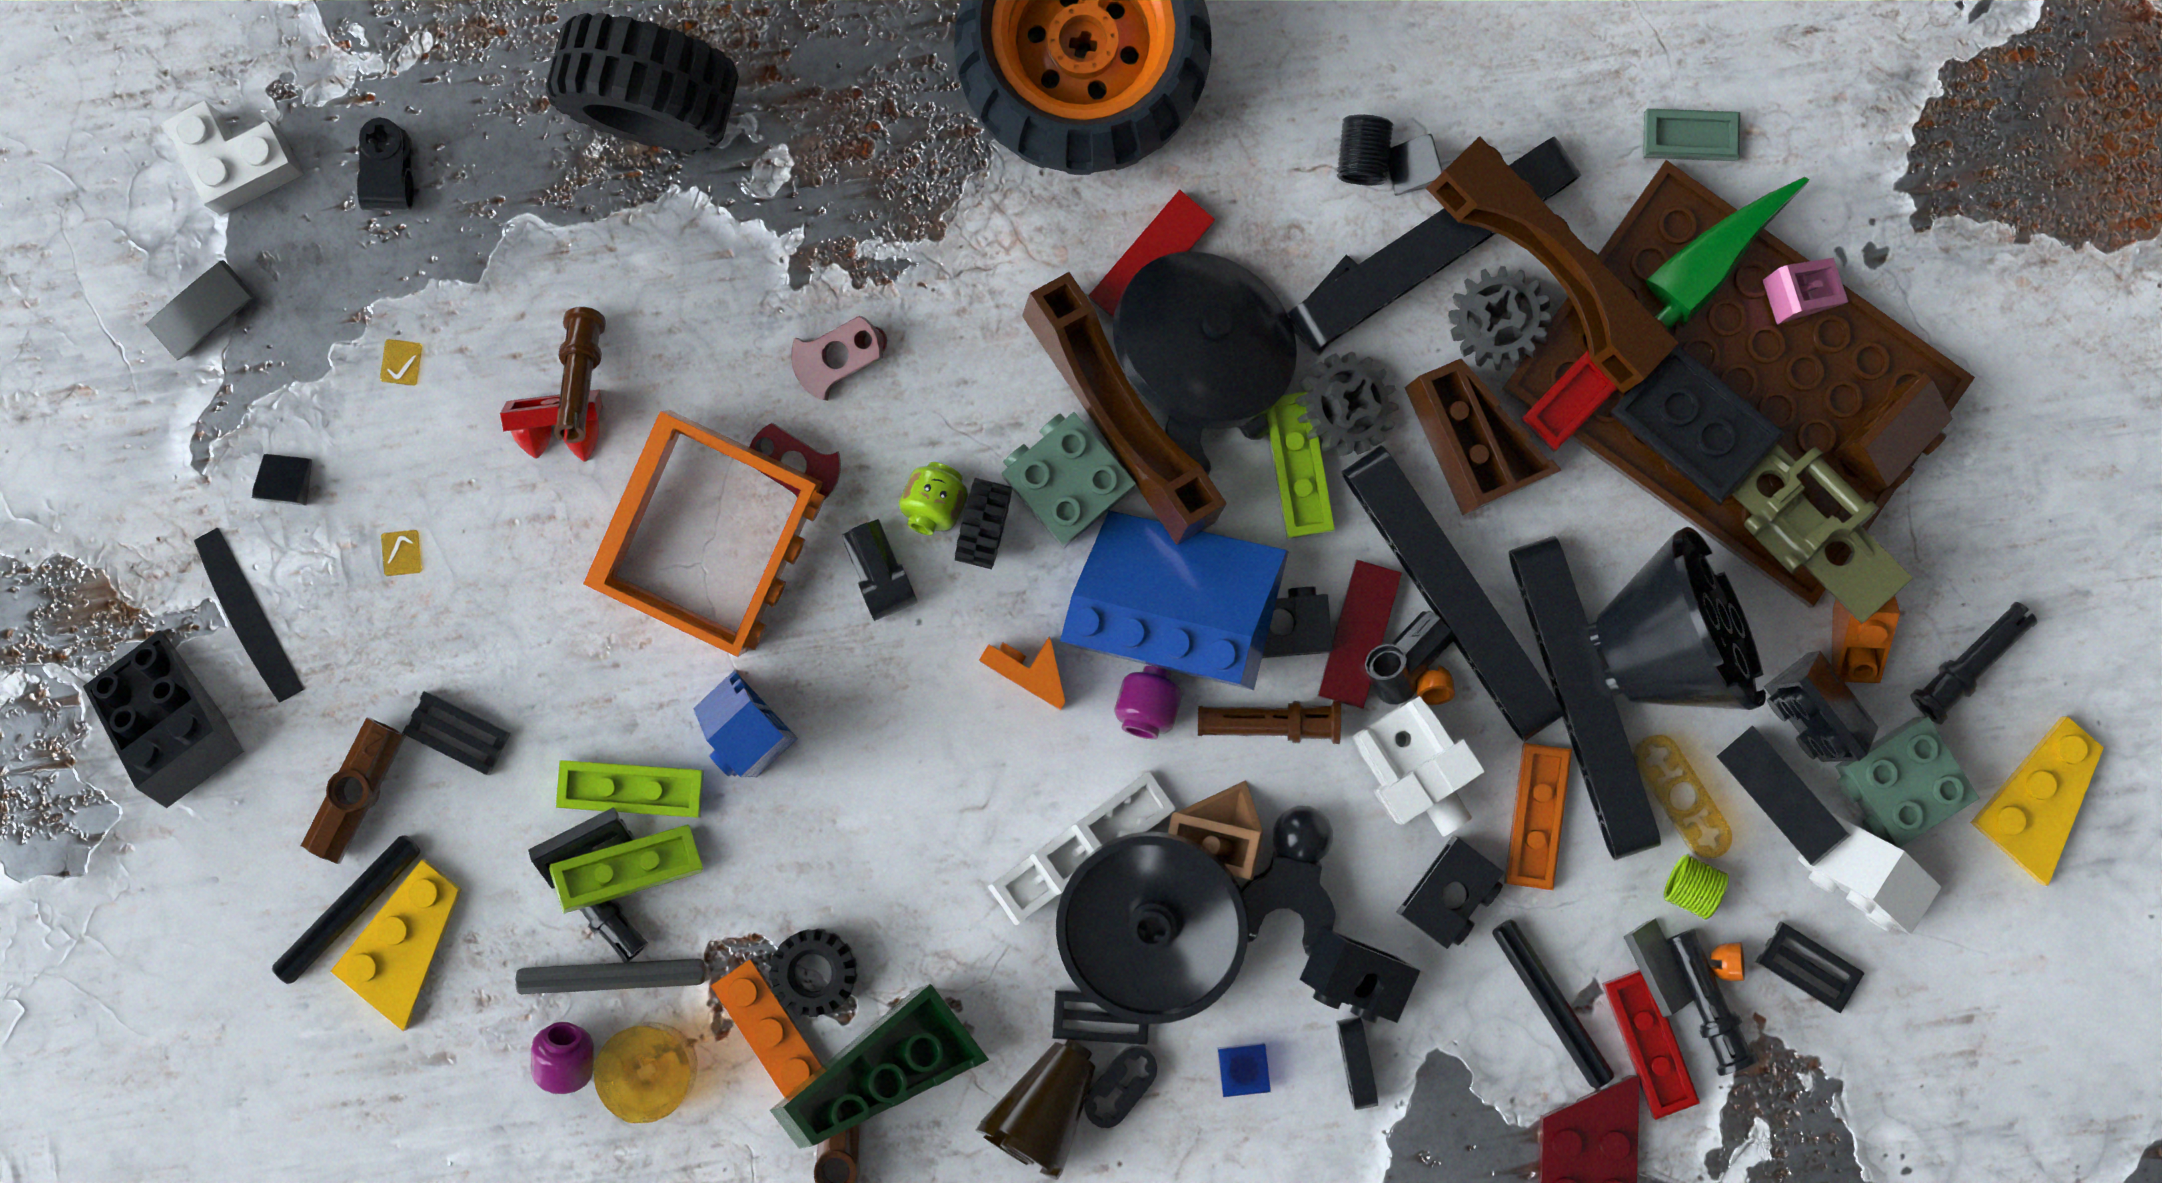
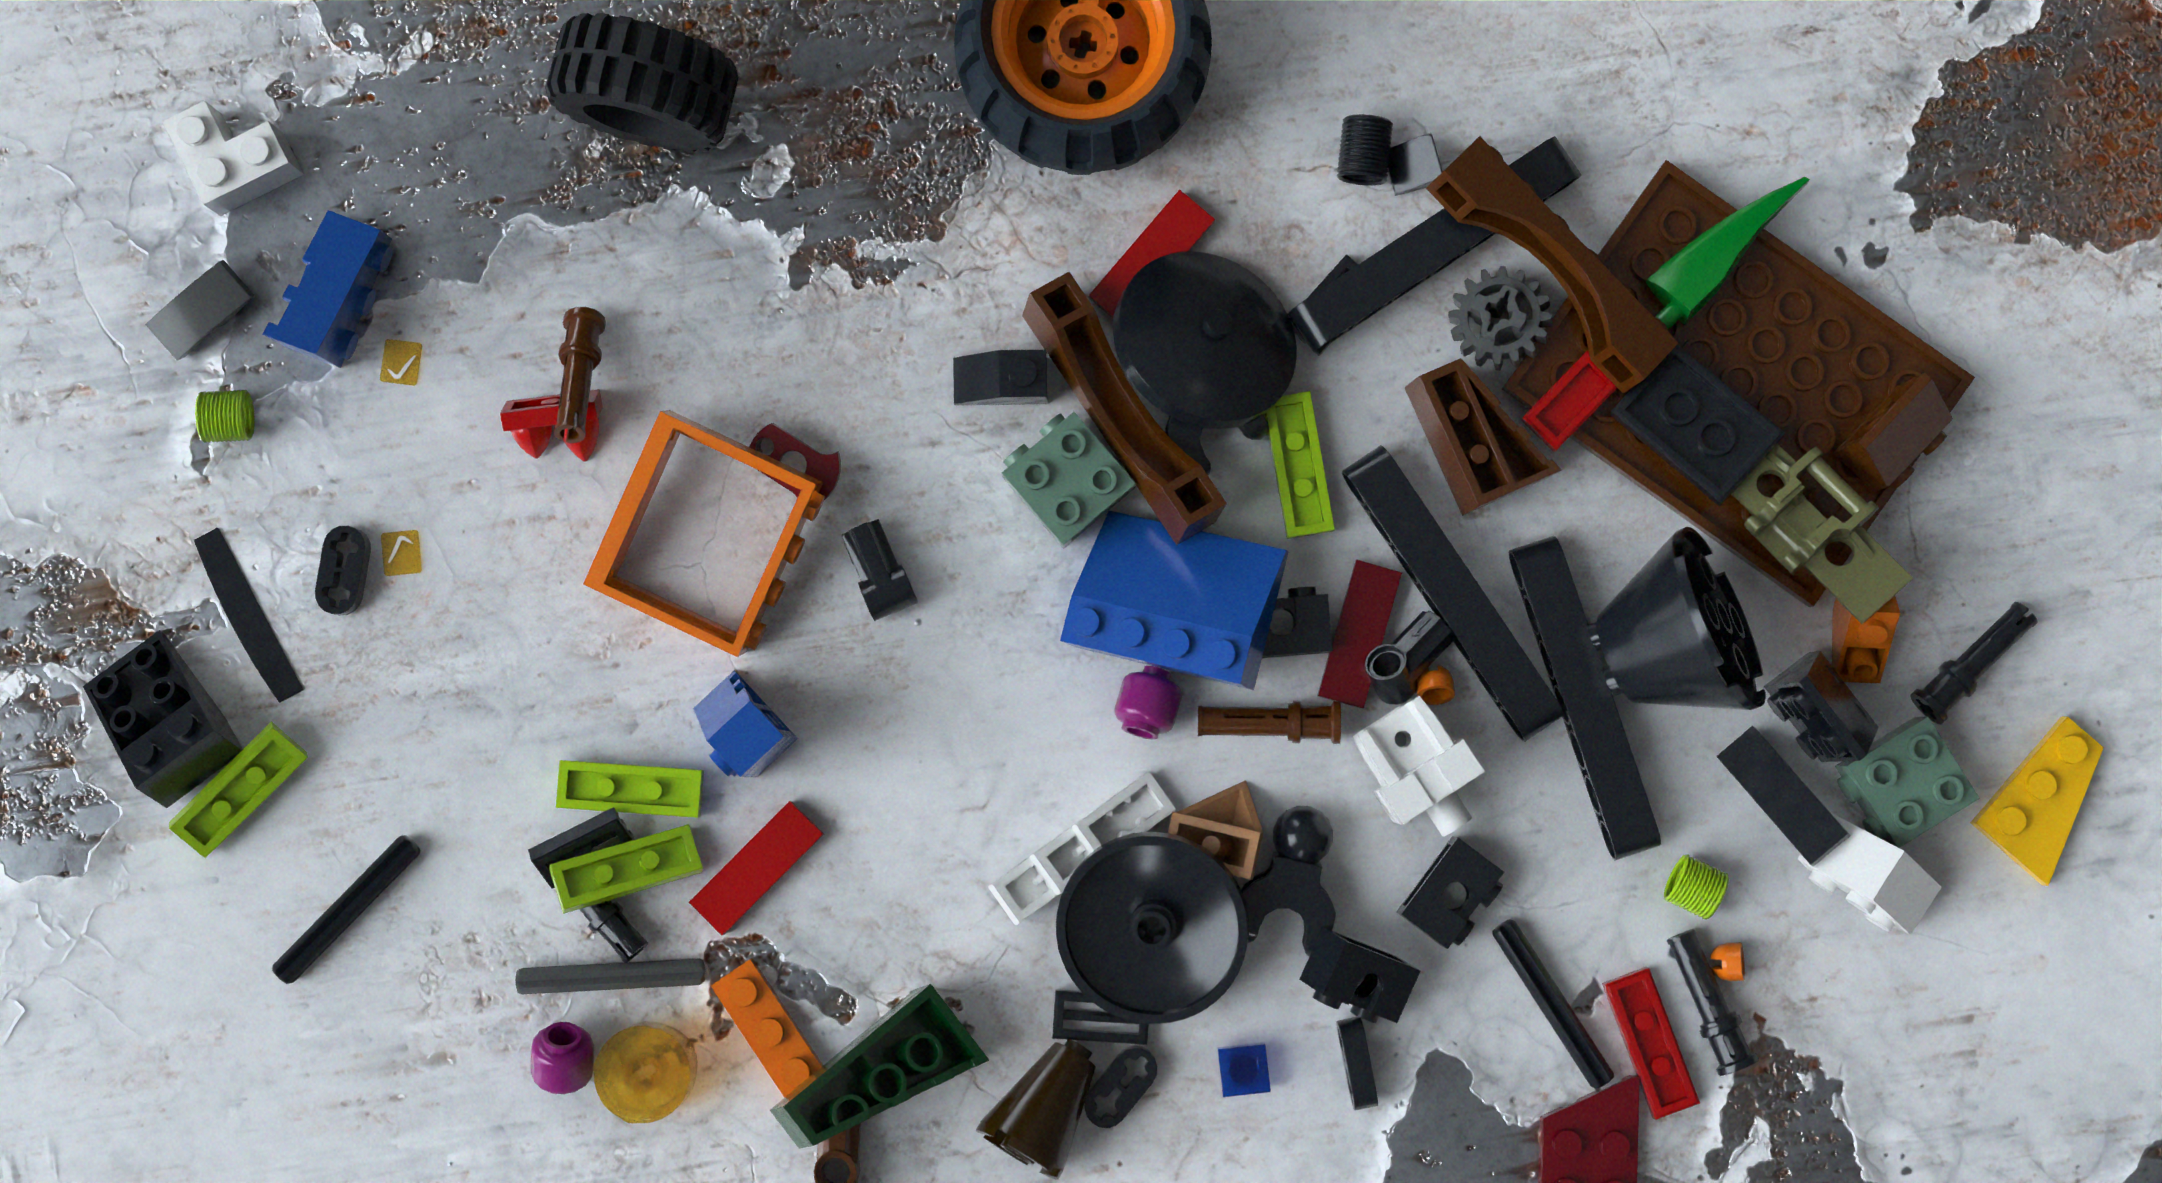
(224, 416): none -> lime piece
(238, 790): none -> lime plate
(283, 480): black slope -> none
(331, 569): none -> black beam
(333, 290): none -> blue wedge
(339, 818): reddish brown piece -> none
(386, 175): black piece -> none
(397, 947): yellow wing -> none
(420, 715): black tile -> none
(756, 868): none -> red tile
(784, 979): black tyre -> none
(811, 363): piece -> none
(933, 498): lime head -> none
(983, 523): black tyre -> none
(1001, 378): none -> black slope
(1040, 679): orange slope -> none
(1329, 410): dark grey gear -> none
(1538, 816): orange tile -> none
(1658, 967): dark grey piece -> none
(1691, 134): sand green tile -> none
(1692, 832): clear yellow beam -> none
(1774, 946): black tile -> none
(1804, 289): bright pink slope -> none

